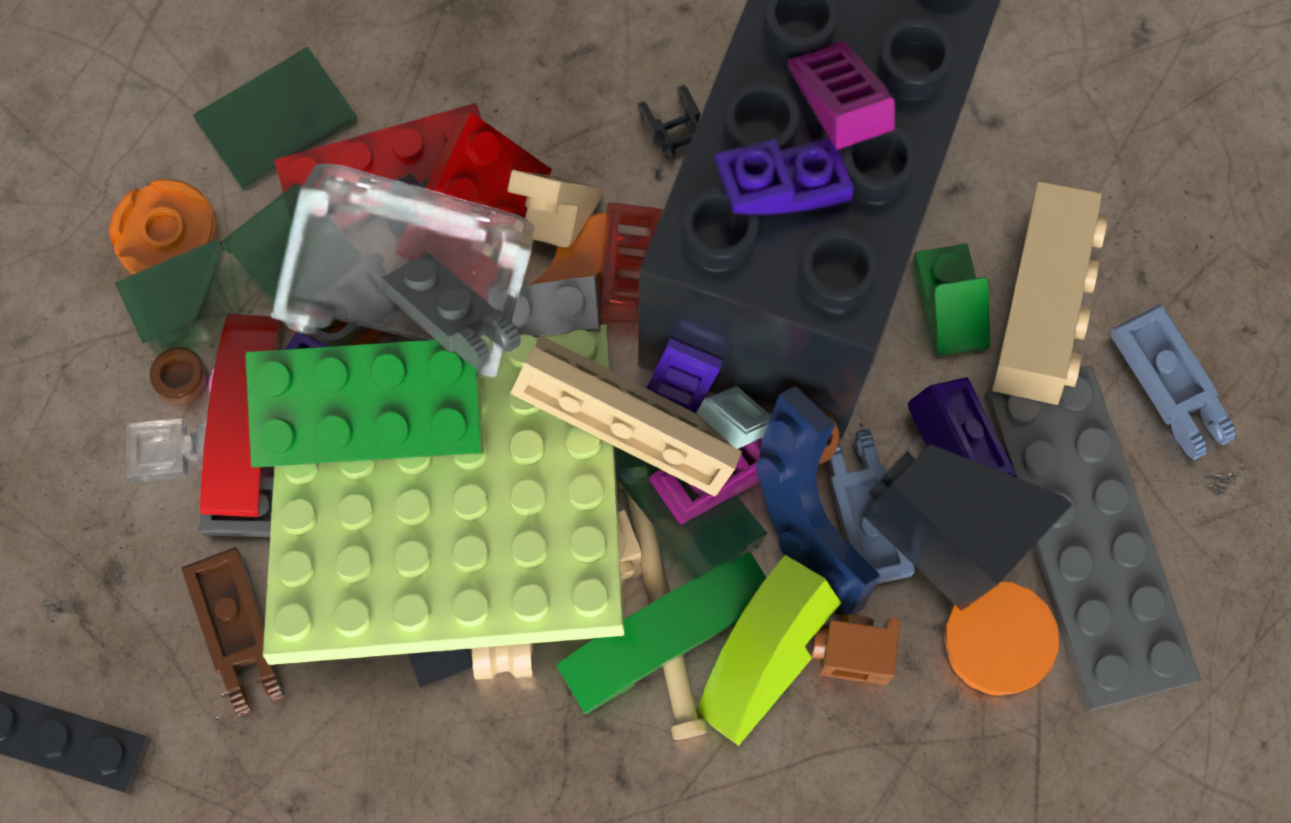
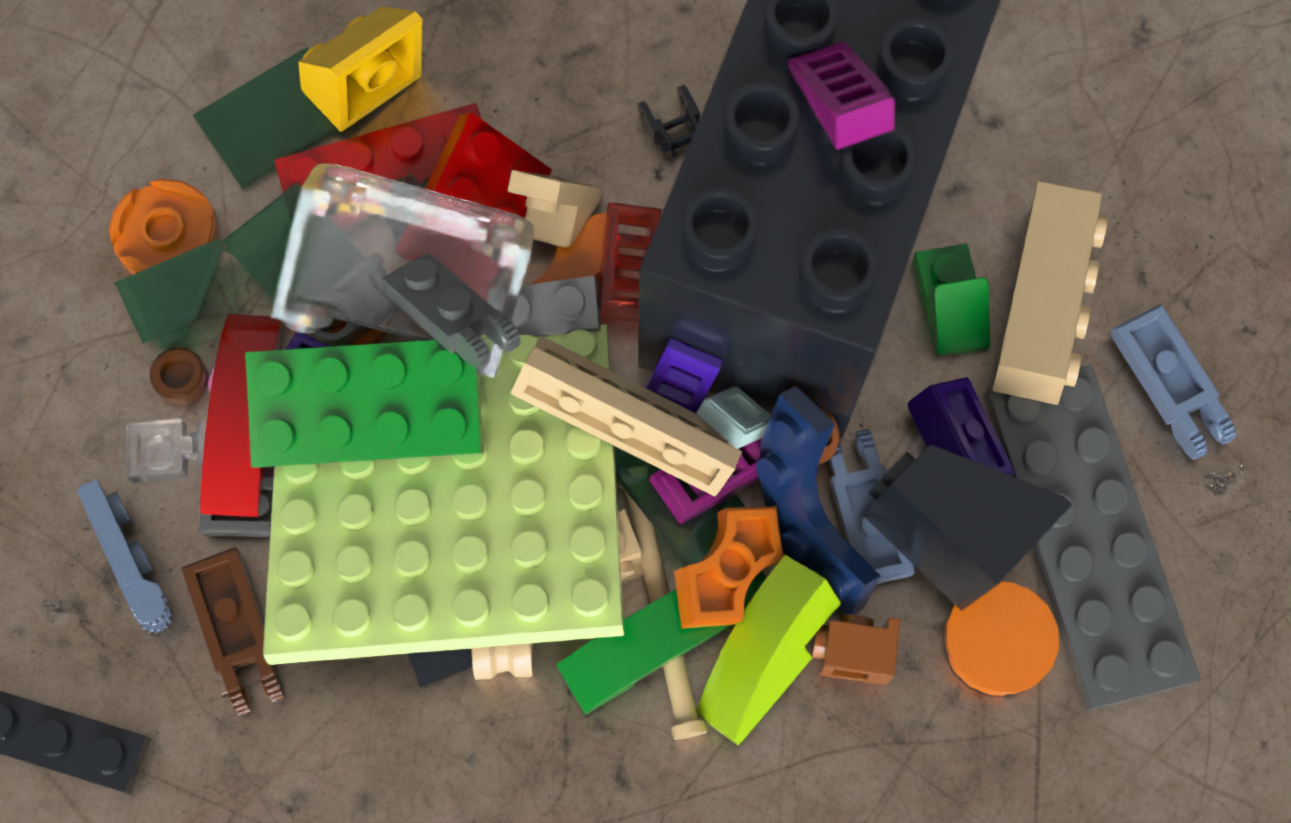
(126, 560): none -> sand blue hinge
(363, 65): none -> yellow slope
(716, 586): none -> orange tile
(784, 181): dark purple slope -> none

